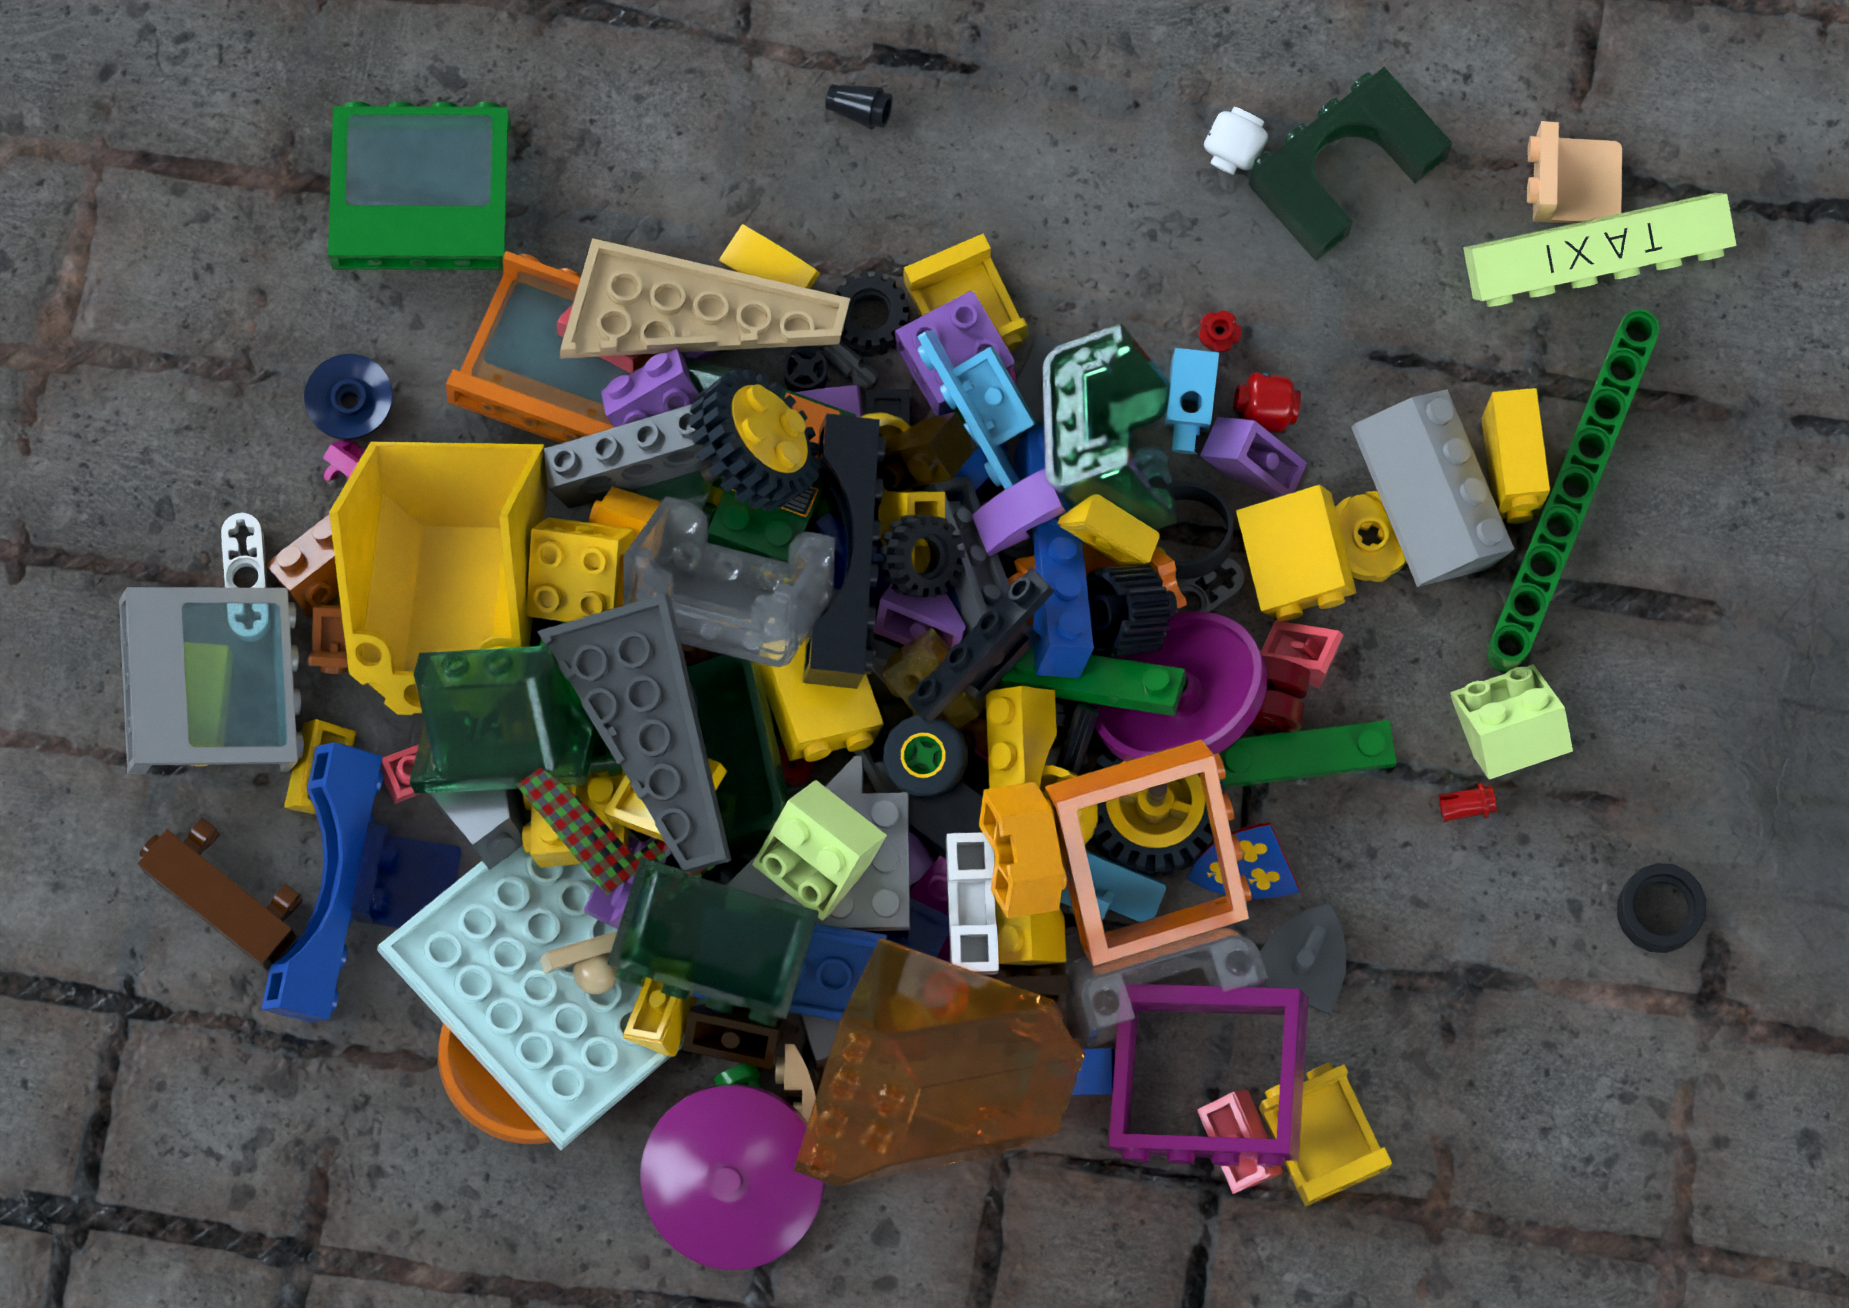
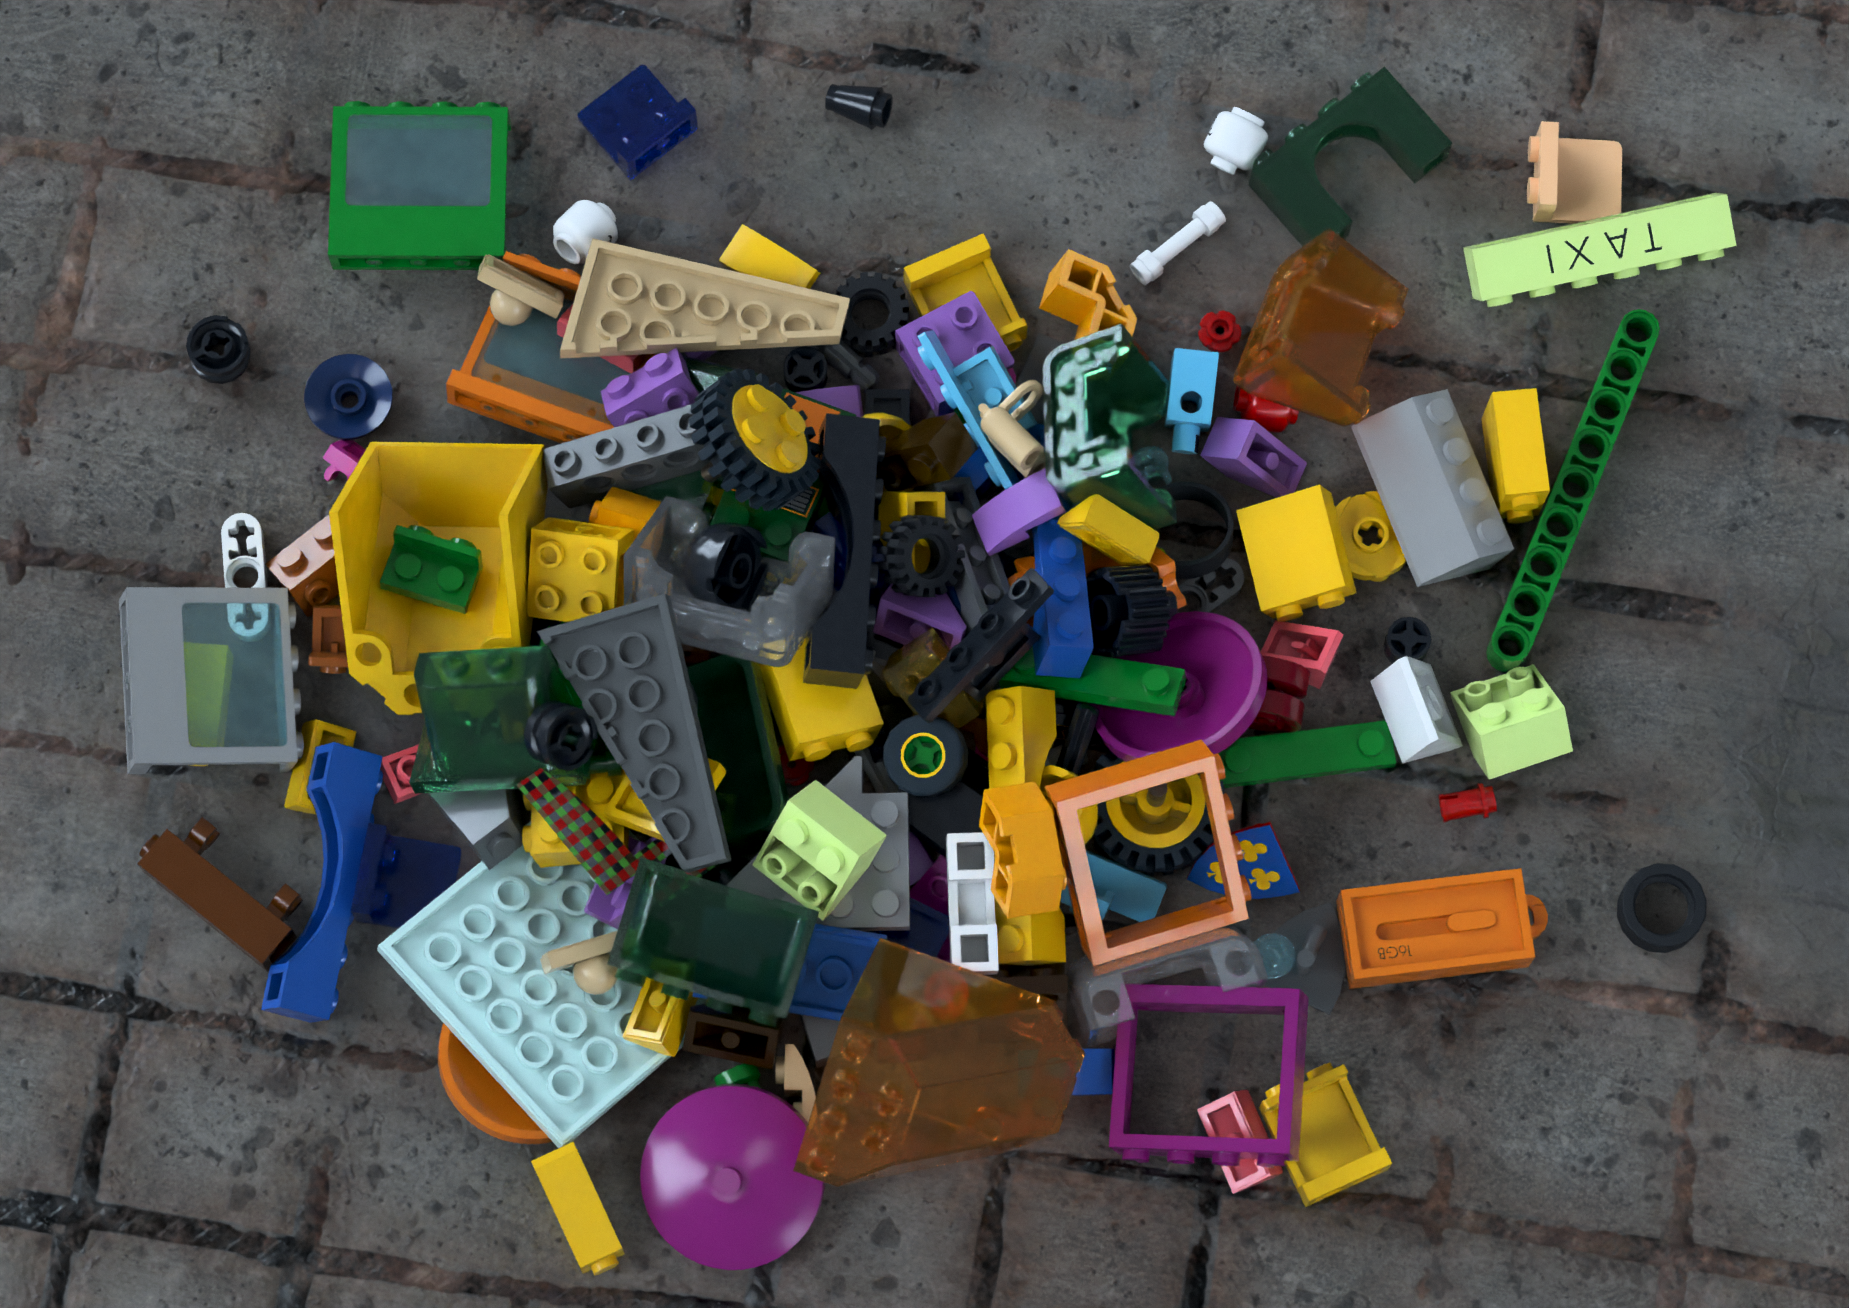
(209, 364): none -> black wheel
(432, 568): none -> green bracket
(517, 292): none -> tan tile
(560, 735): none -> black wheel
(578, 1209): none -> yellow slope
(579, 225): none -> white head
(638, 121): none -> clear blue bracket
(725, 565): none -> black cylinder
(1009, 435): none -> tan piece
(1085, 295): none -> light orange brick
(1205, 221): none -> white bar
(1276, 953): none -> clear light blue plate
(1320, 330): none -> clear orange windscreen
(1408, 632): none -> black wheel
(1415, 710): none -> white slope
(1438, 928): none -> orange piece

